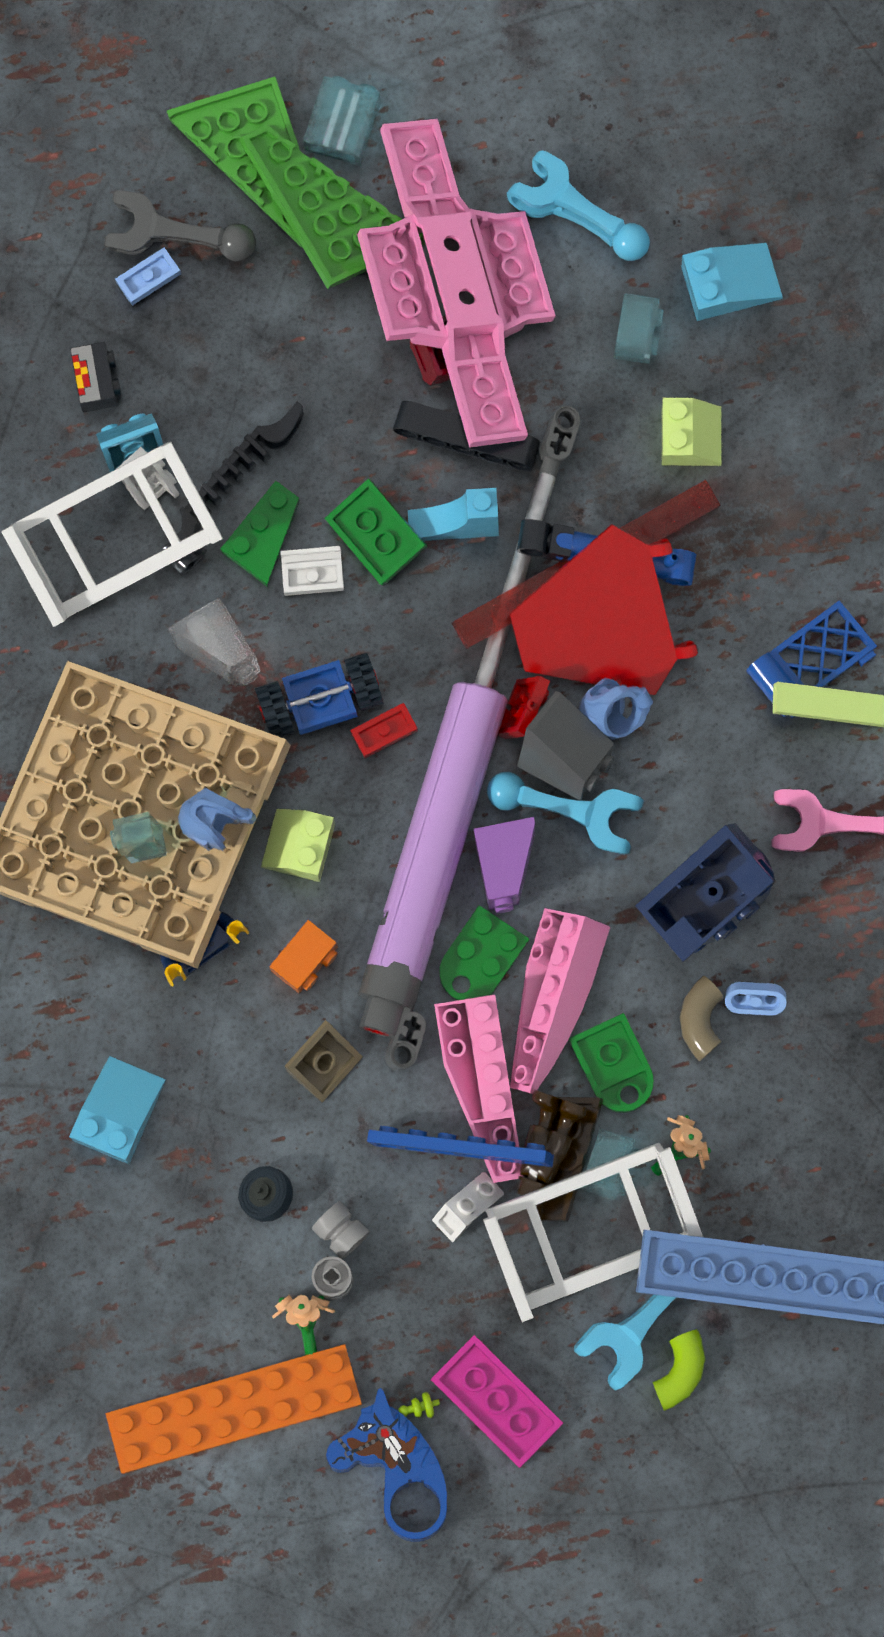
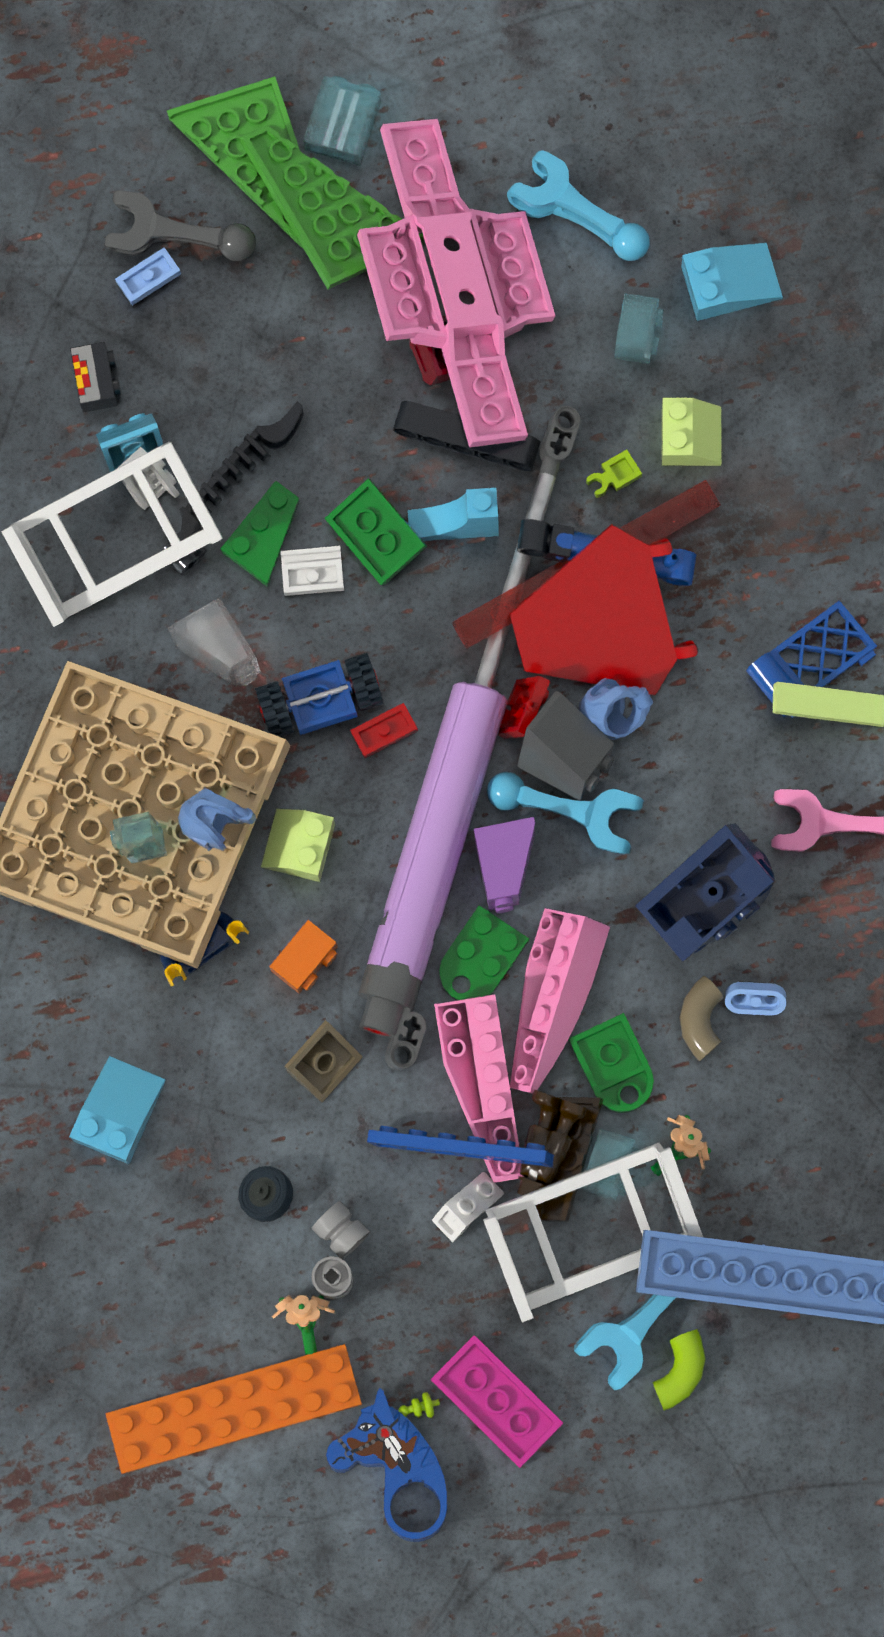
(618, 471): none -> lime plate

